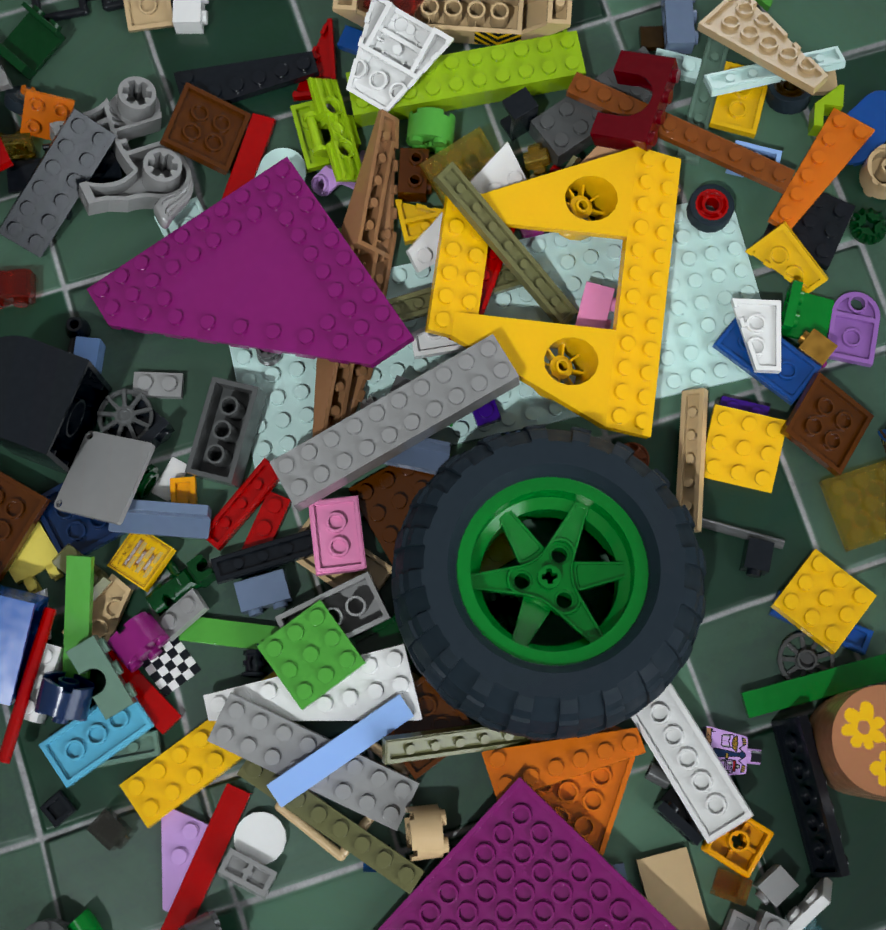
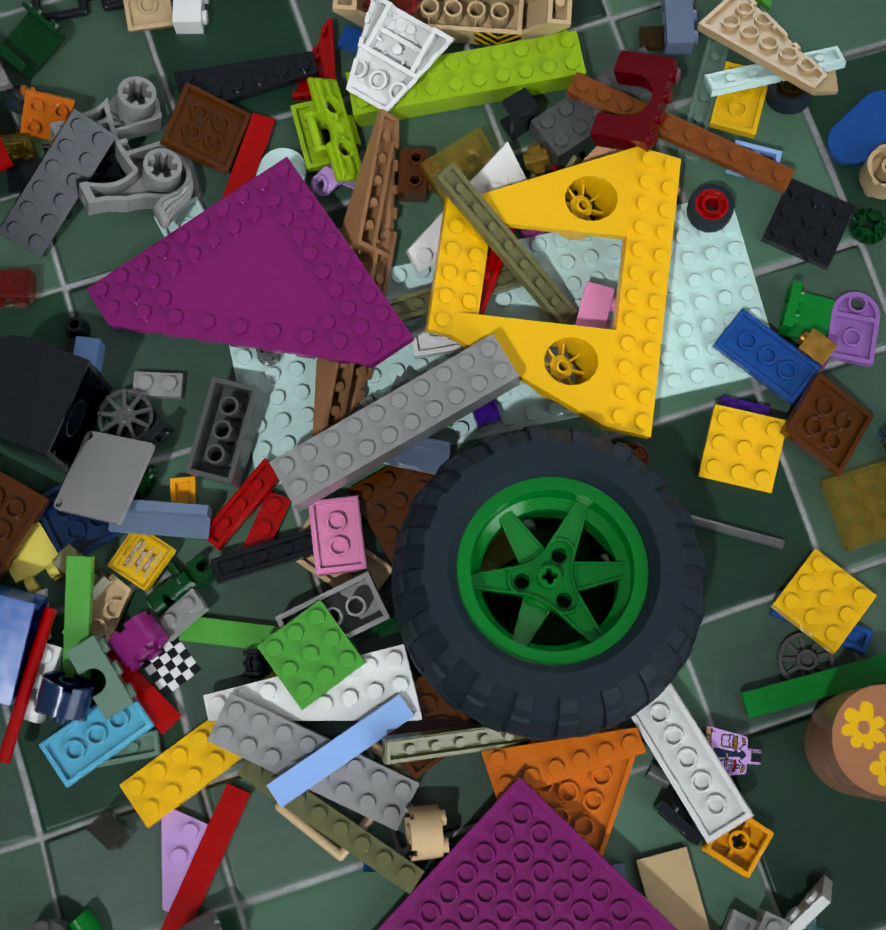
(58, 808): black tile -> none
(173, 470): white sticker -> none
(247, 873): light grey hinge -> none
(260, 837): white tile -> none
(263, 593): sand blue brick -> none
(414, 219): yellow wing -> none
(430, 129): bright green brick -> none
(688, 64): light aqua plate -> none
(692, 452): tan plate -> none
(731, 887): clear orange panel -> none
(756, 557): black brick -> none
(761, 332): white wing -> none
(774, 886): light grey brick -> none
(789, 257): yellow wing -> none
(810, 798): black plate -> none
(823, 108): lime slope -> none
(829, 154): orange wing -> none

